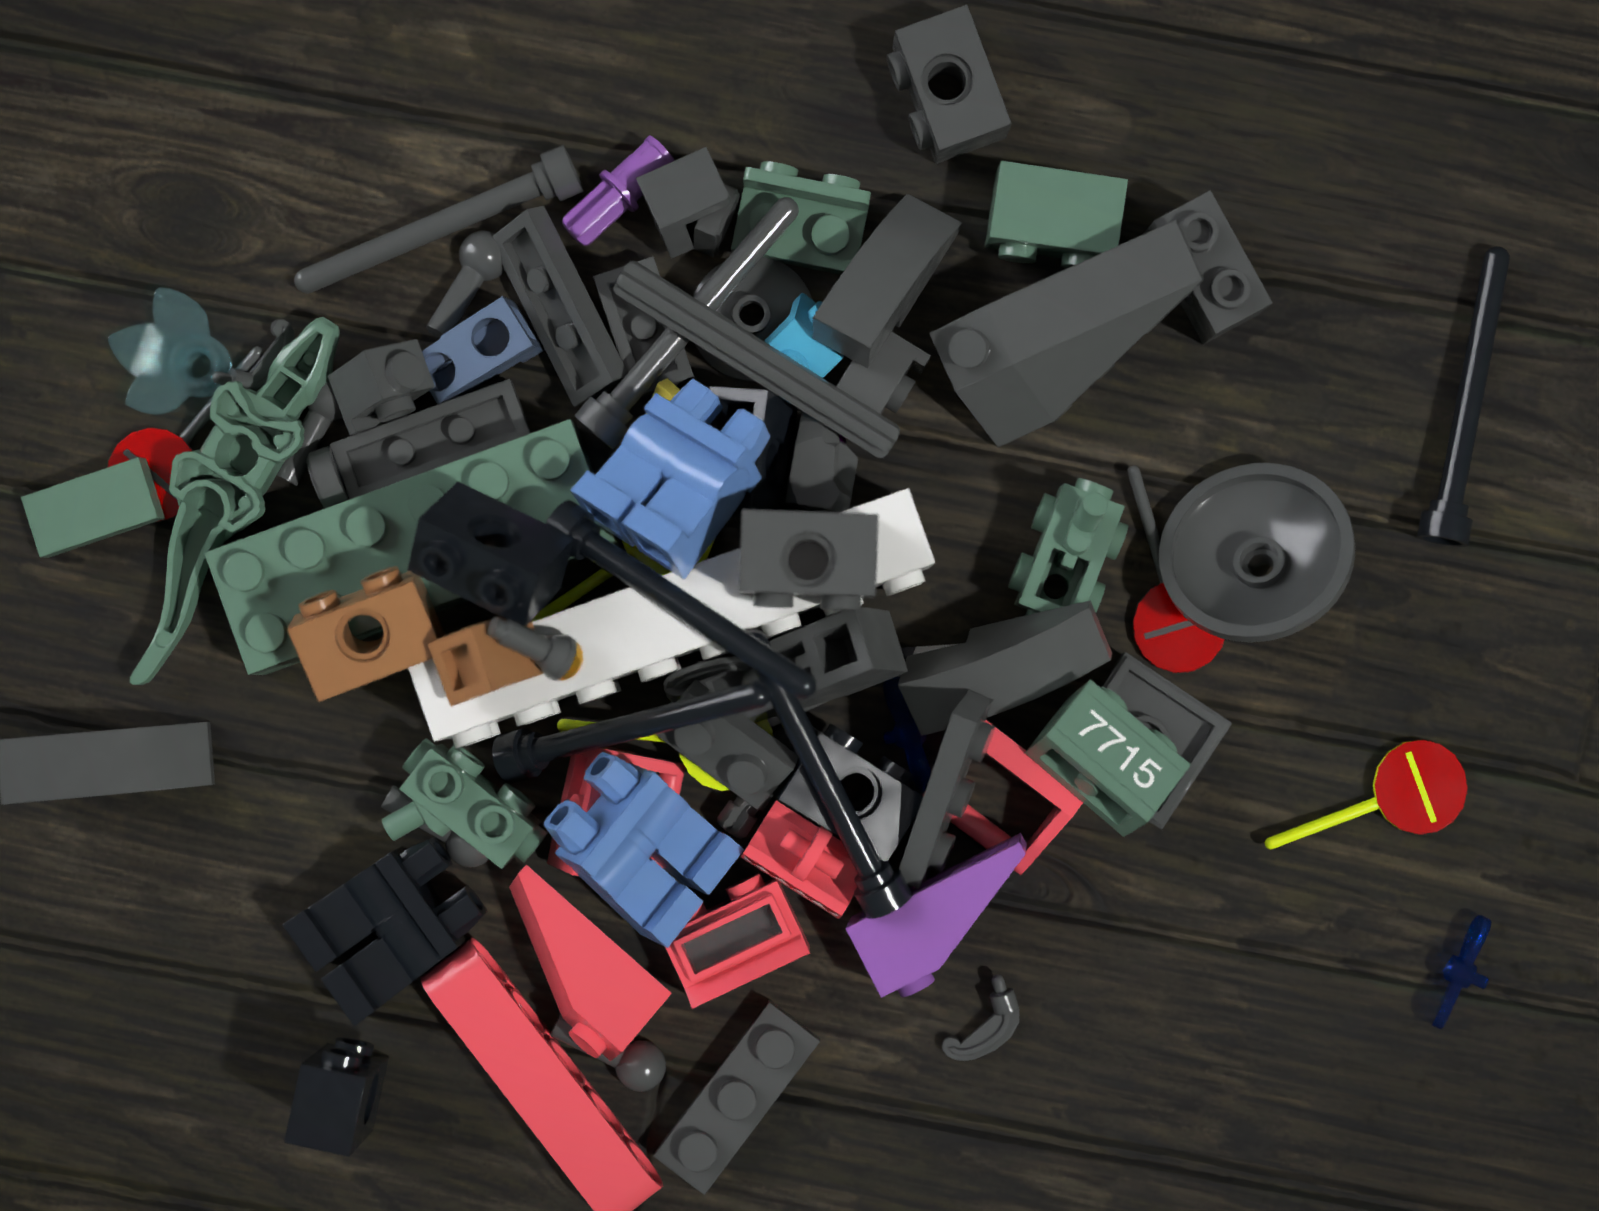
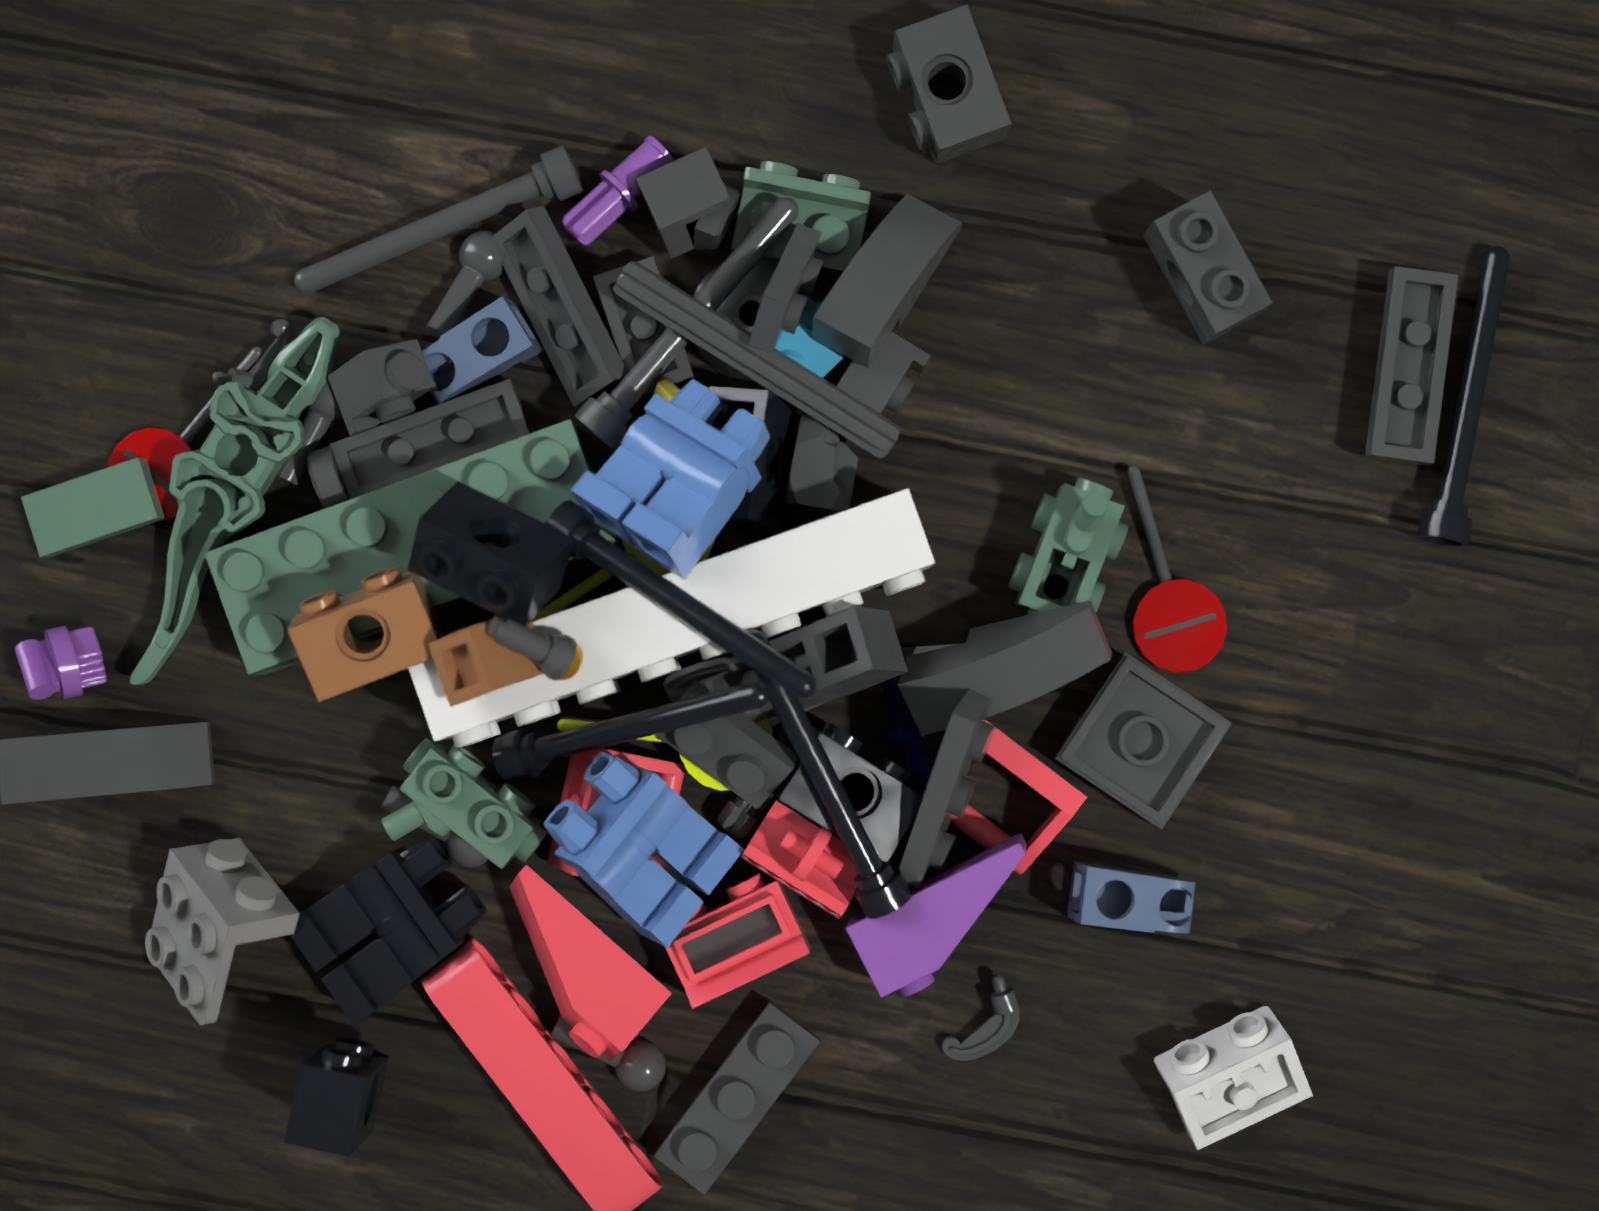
(61, 663): none -> medium lavender piece
(164, 354): clear light blue plate -> none
(205, 907): none -> light grey bracket
(782, 303): none -> dark grey plate
(845, 537): dark grey brick -> none
(1048, 343): dark grey wedge -> none
(1054, 213): sand green brick -> none
(1108, 758): sand green brick -> none
(1130, 899): none -> sand blue leg
(1233, 1076): none -> white bracket
(1251, 520): dark grey dish -> none
(1411, 365): none -> dark grey plate
(1414, 787): red piece -> none
(1461, 970): clear blue piece -> none

